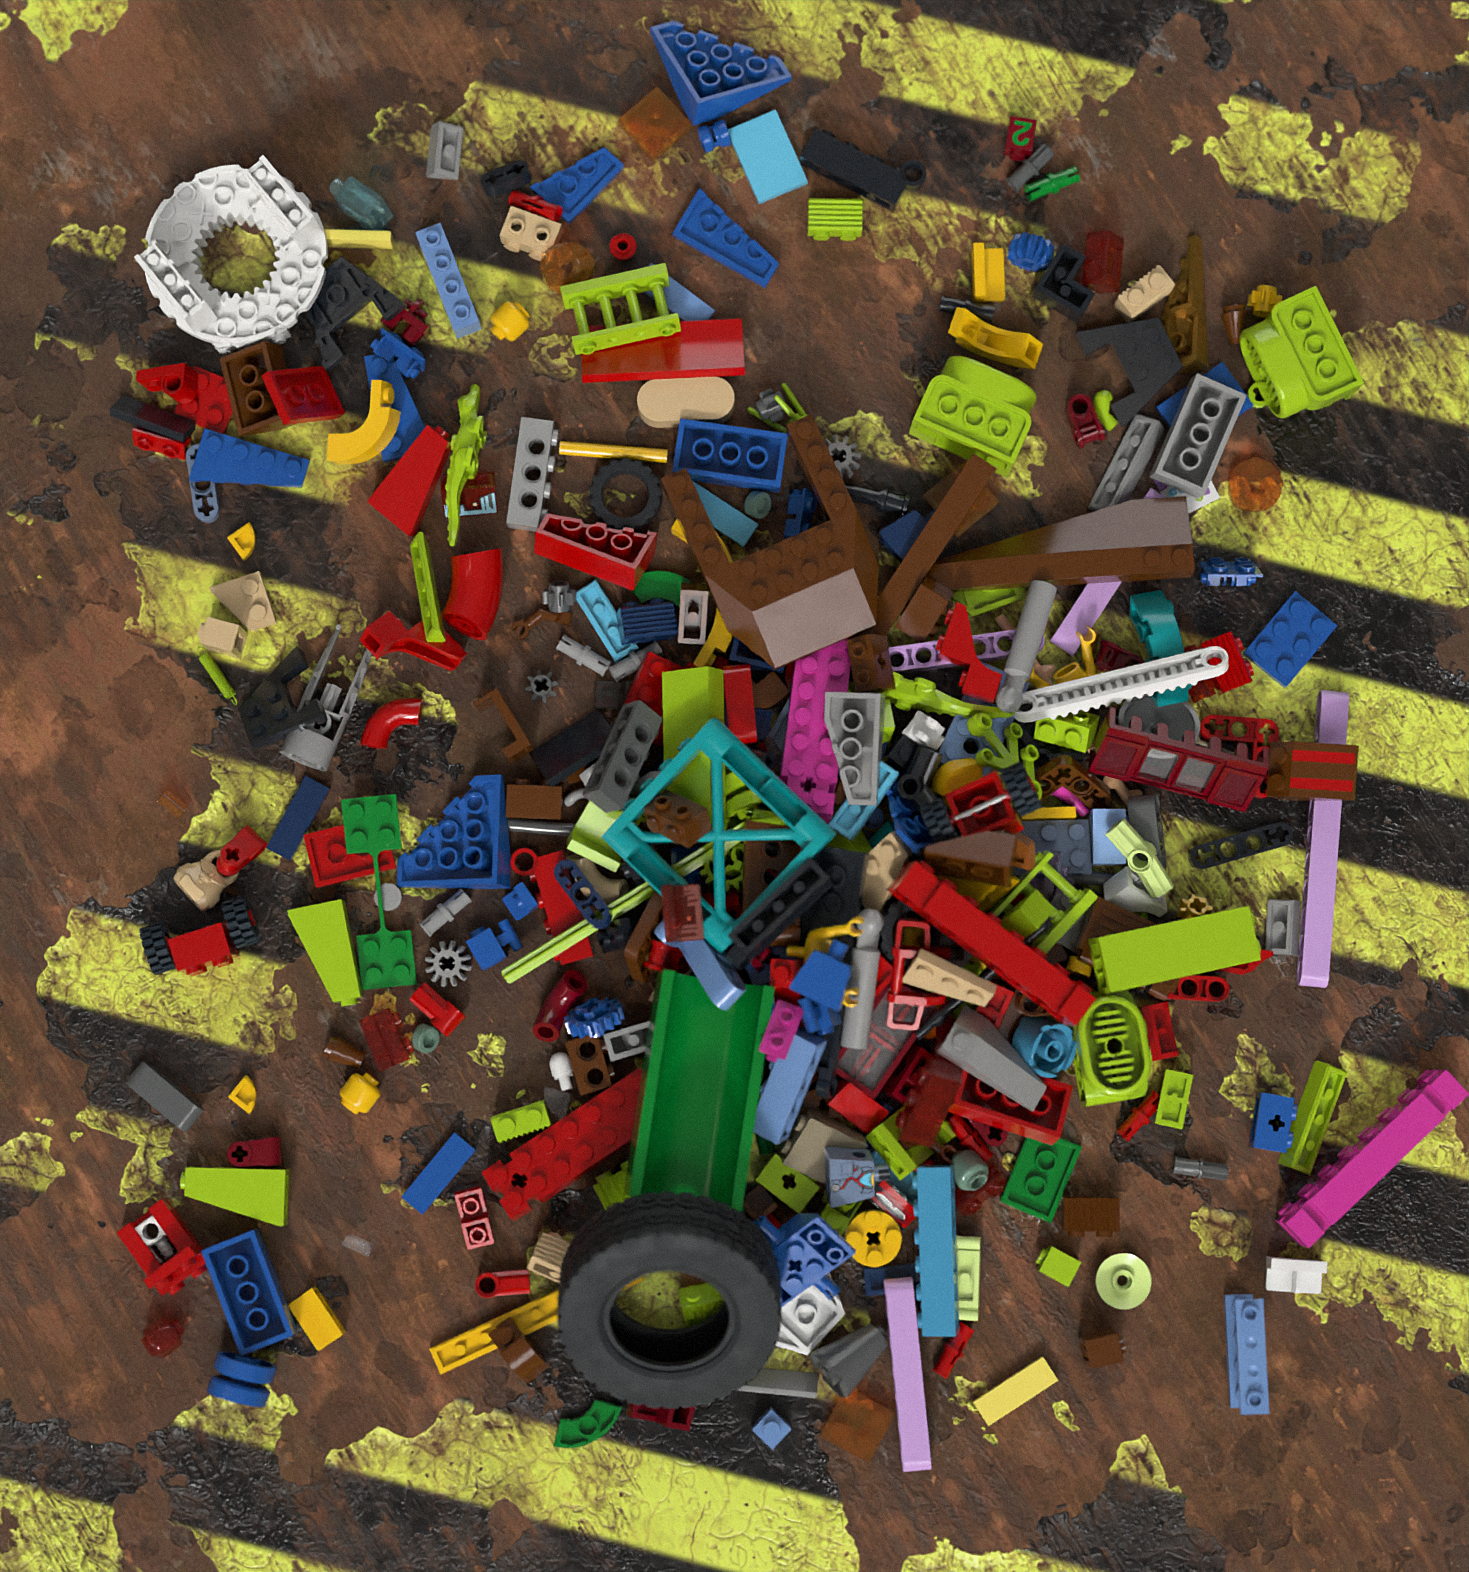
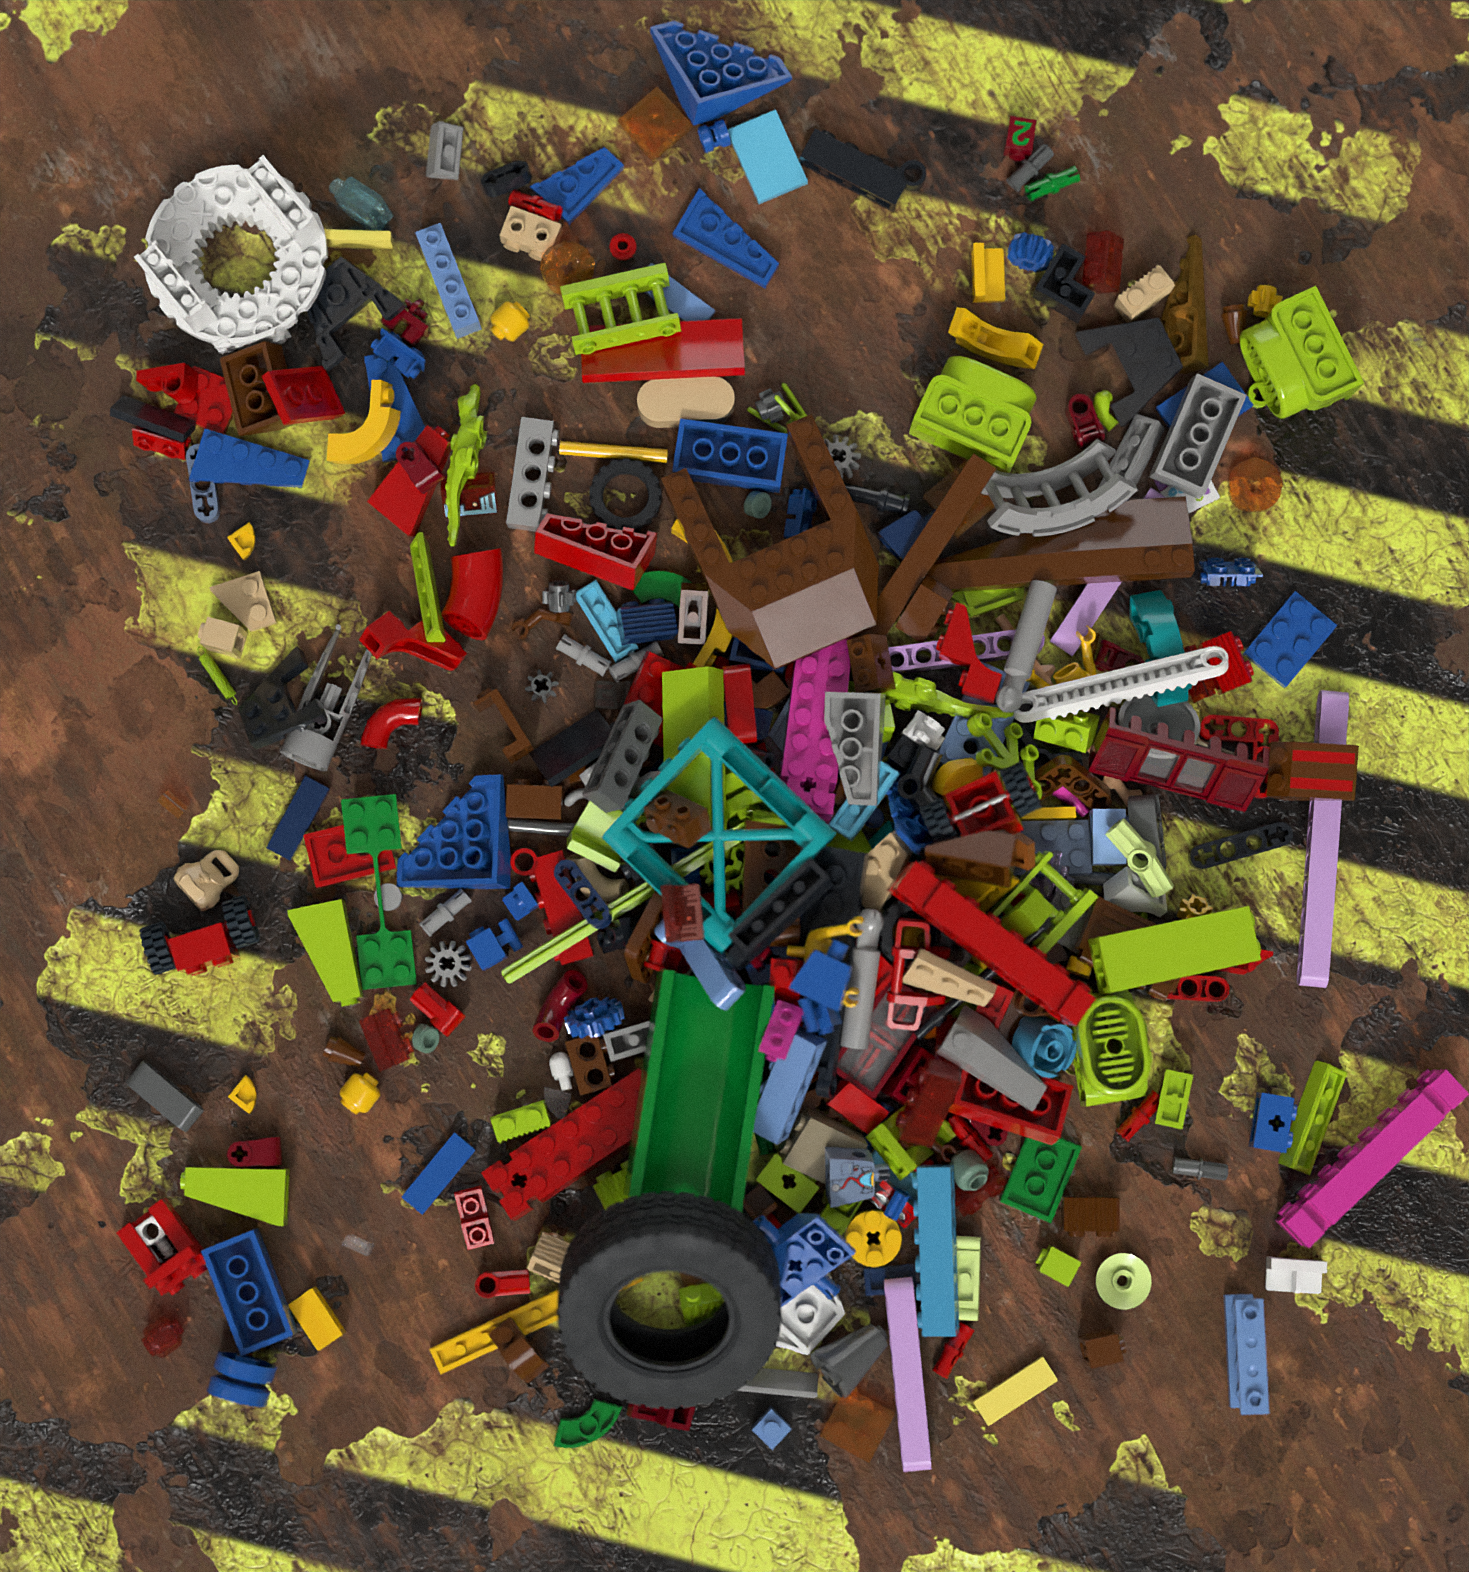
(241, 850): red piece -> none
(421, 470): none -> dark red piece
(726, 518): medium azure tile -> none
(835, 218): lime brick -> none
(897, 1203): none -> blue piece
(982, 311): black pin -> none
(1057, 517): none -> light grey fence
(1159, 1031): red hinge -> none
(1282, 926): light grey slope -> none

